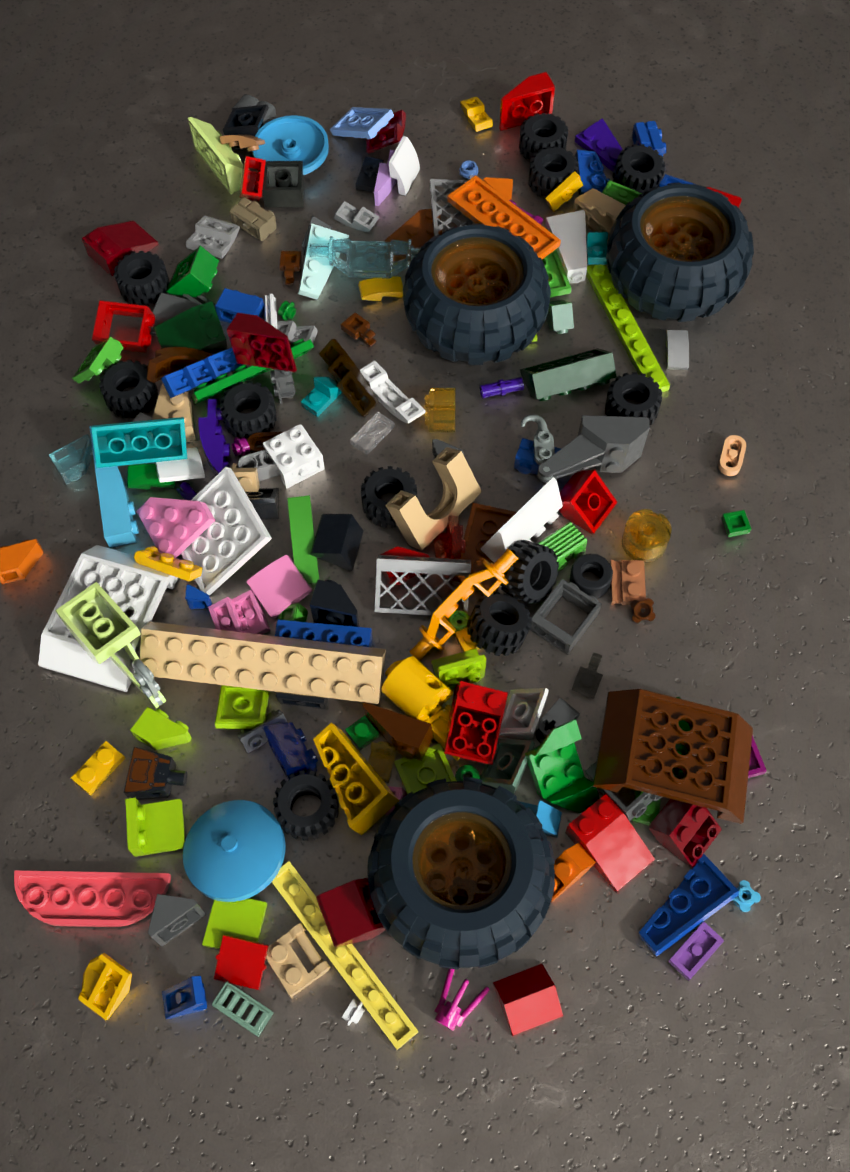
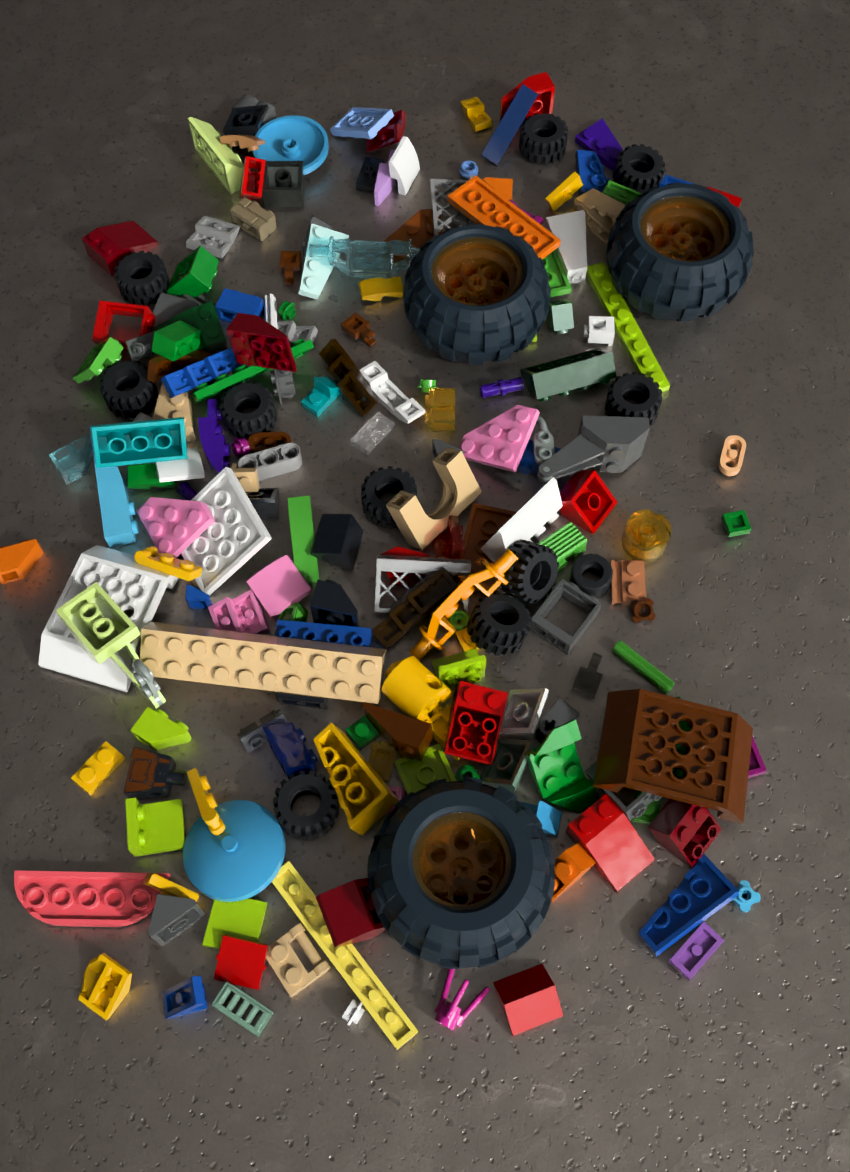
(140, 346): none -> dark grey hinge
(168, 887): none -> yellow plate
(176, 340): none -> green brick
(206, 802): none -> yellow plate
(241, 708): lime tile -> none
(294, 455): white bracket -> none
(358, 219): light grey slope -> none
(414, 608): none -> dark brown slope
(426, 384): none -> bright green plate
(502, 439): none -> bright pink plate
(509, 125): none -> dark blue slope
(550, 169): black tyre -> none
(596, 248): teal slope -> none
(599, 330): none -> white brick
(643, 666): none -> bright green axle
(649, 135): blue brick -> none
(677, 349): light grey slope -> none

